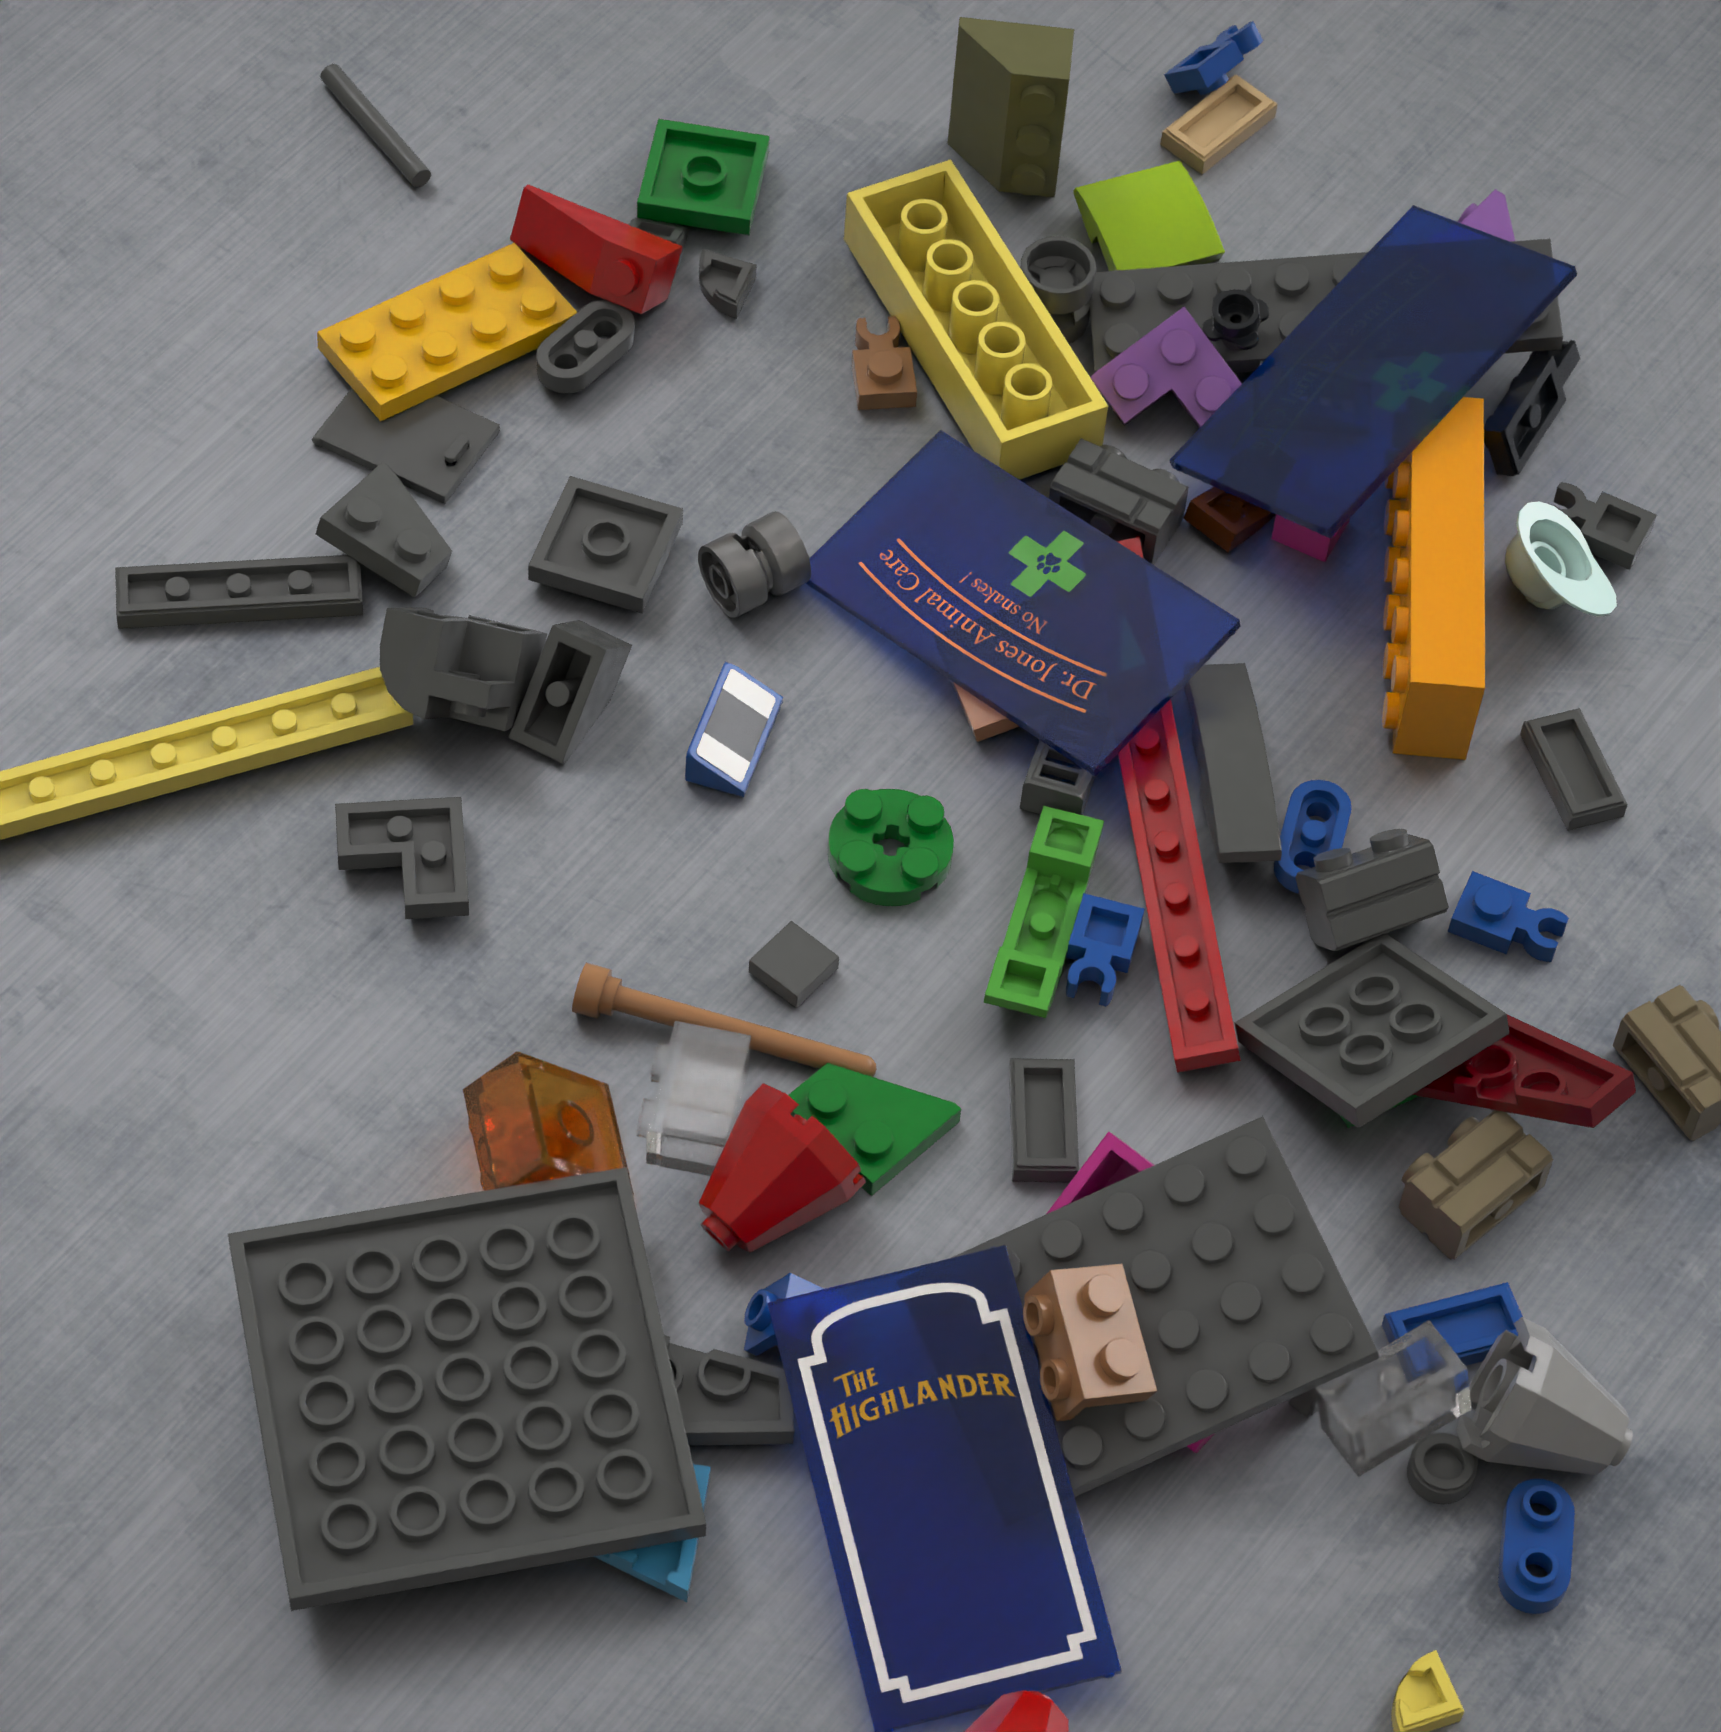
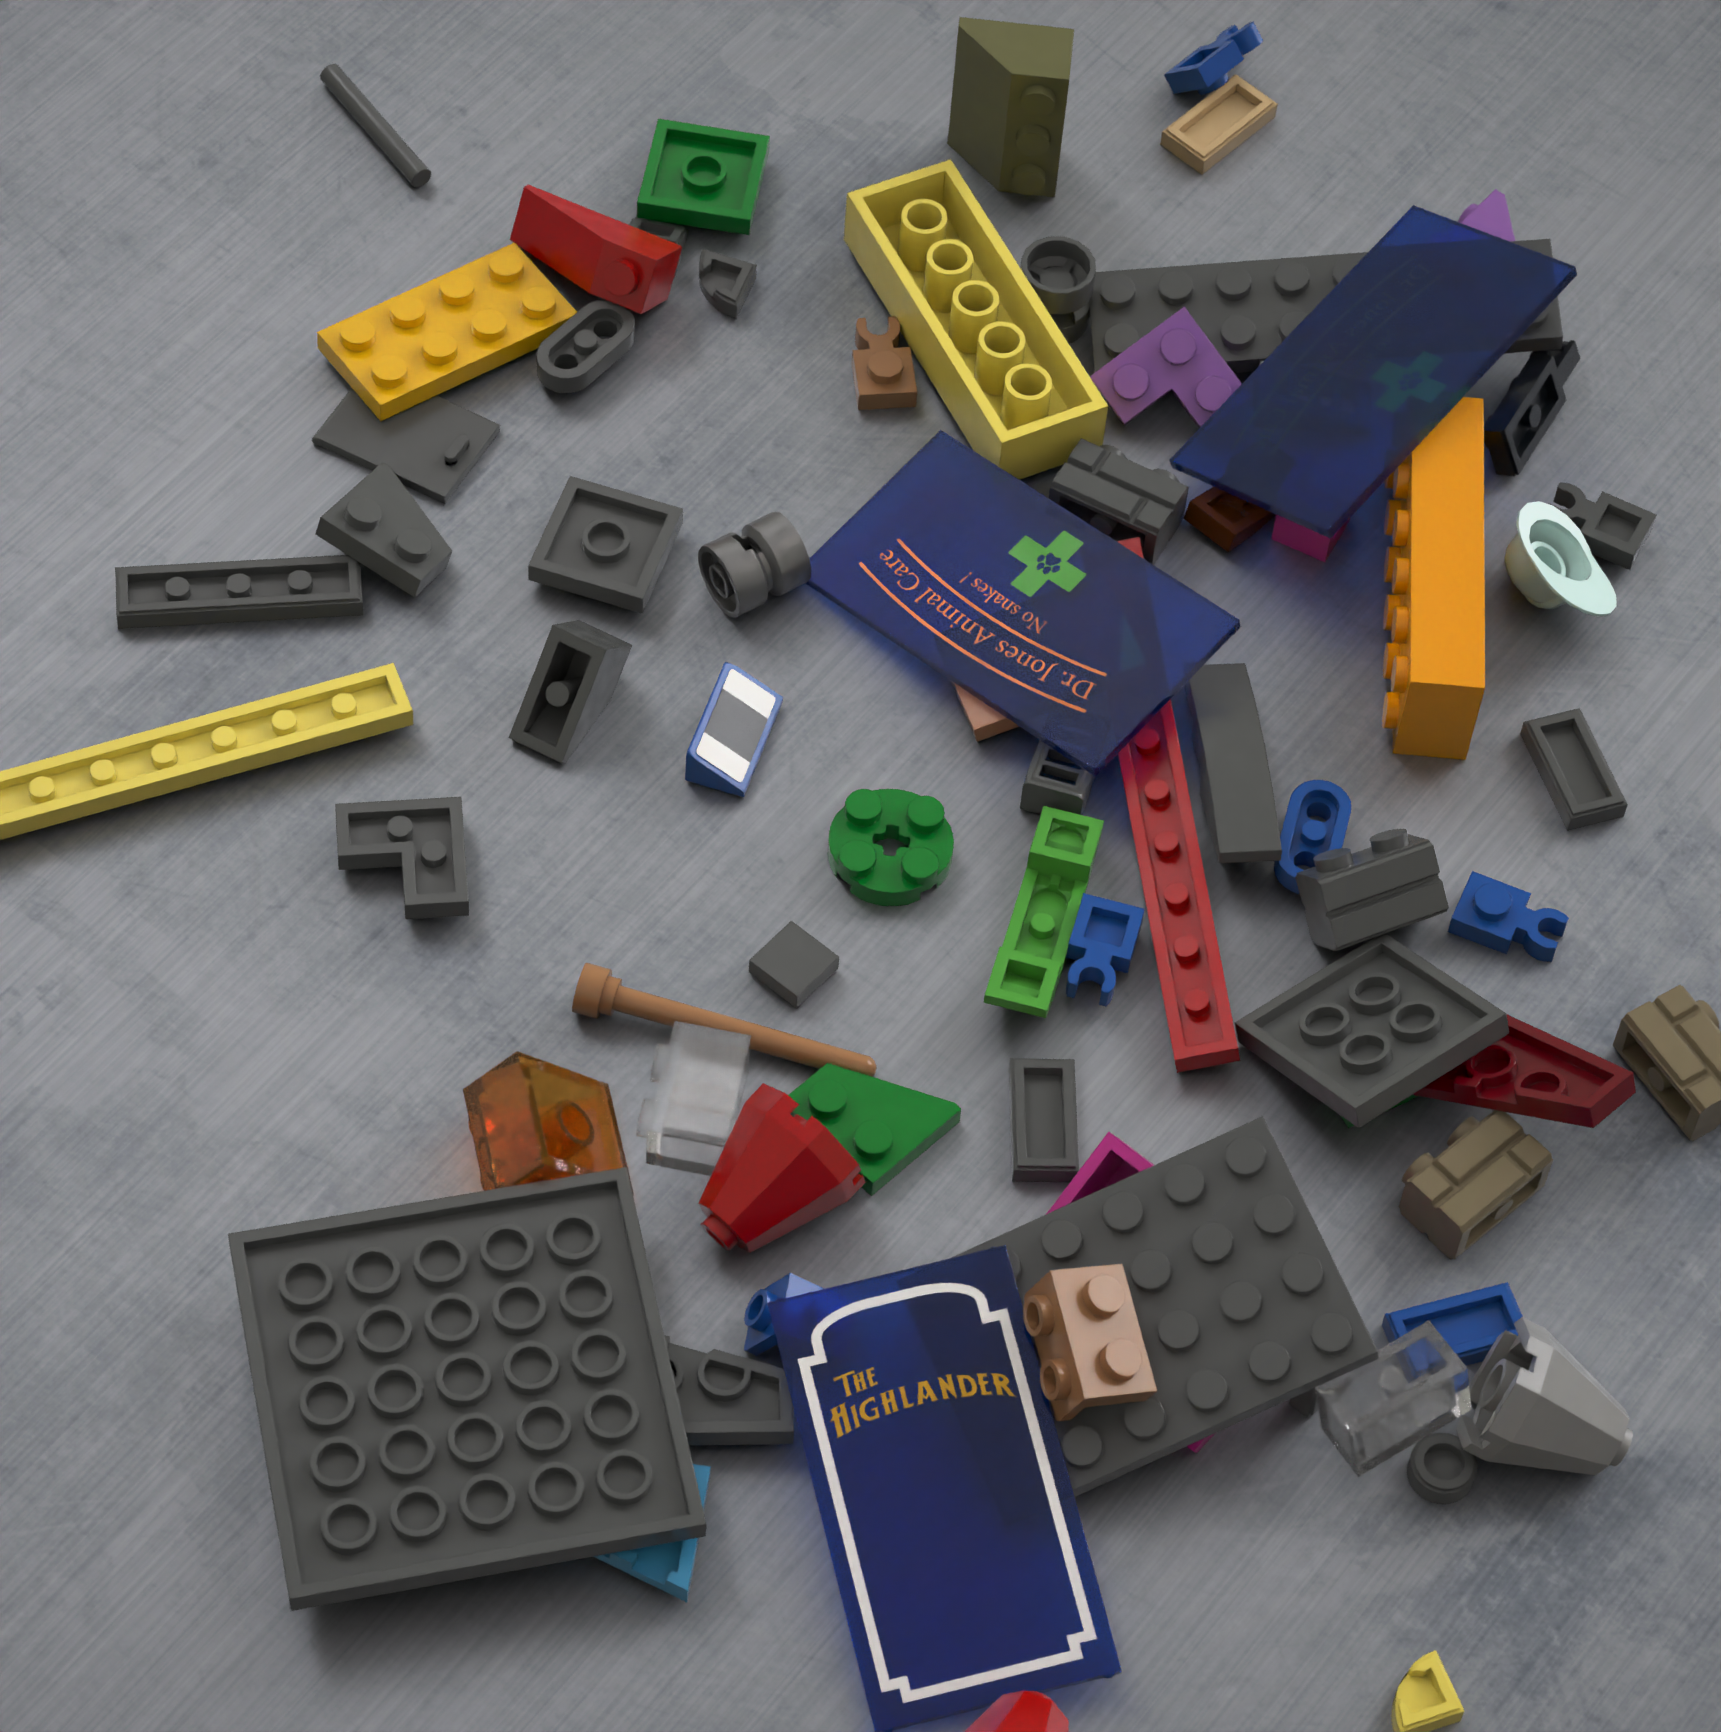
(458, 665): dark grey brick -> none
(1149, 219): lime slope -> none
(1238, 305): black plate -> none
(1539, 1541): blue plate -> none

